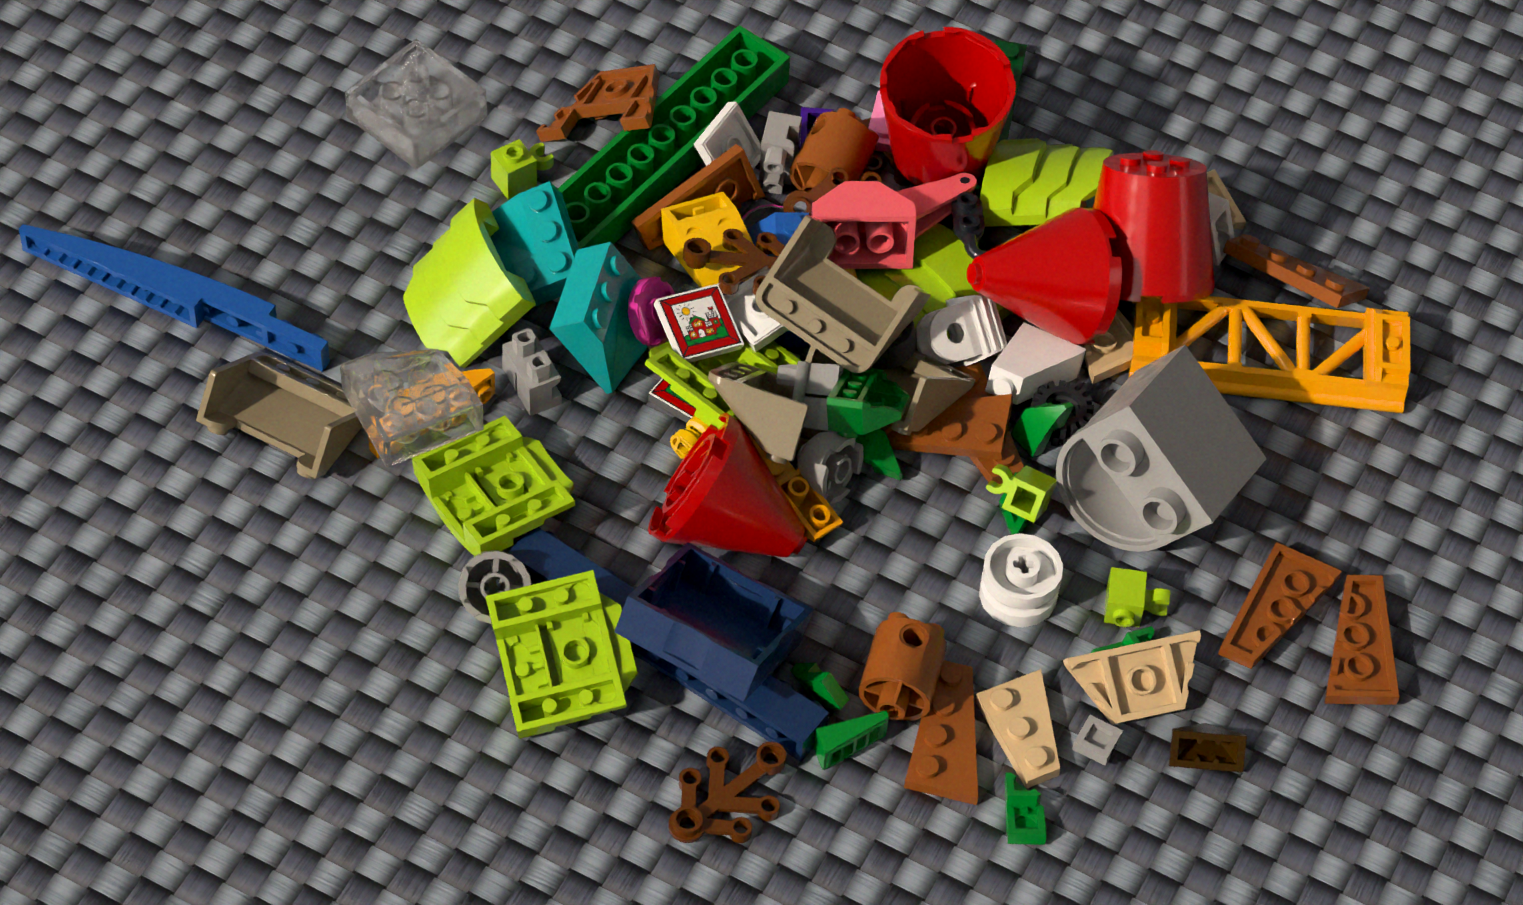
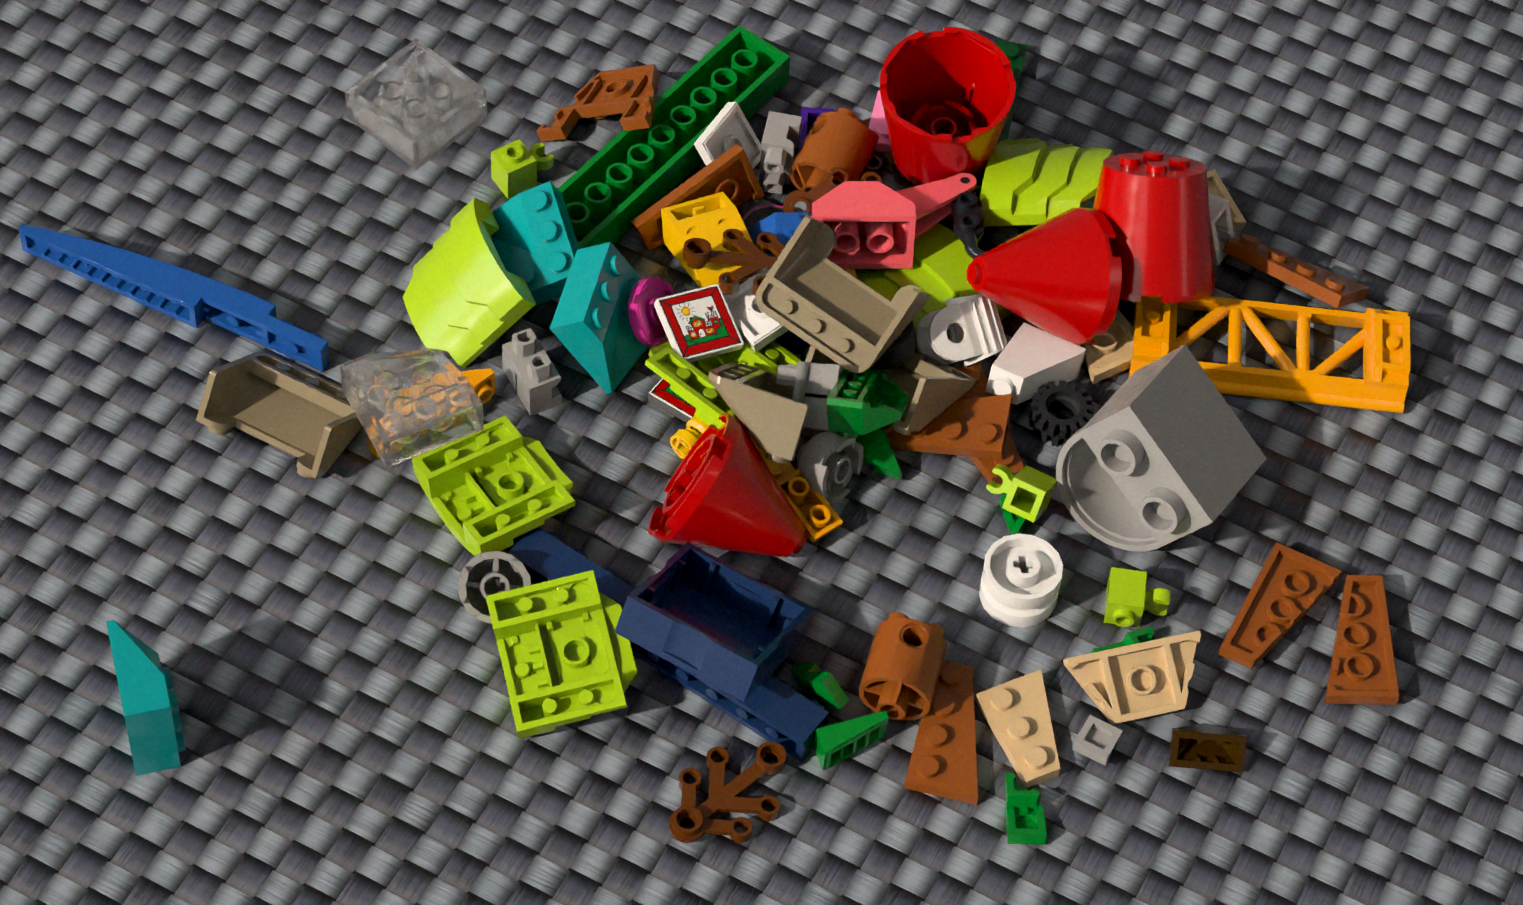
(147, 703): none -> teal slope
(1038, 424): green slope -> none

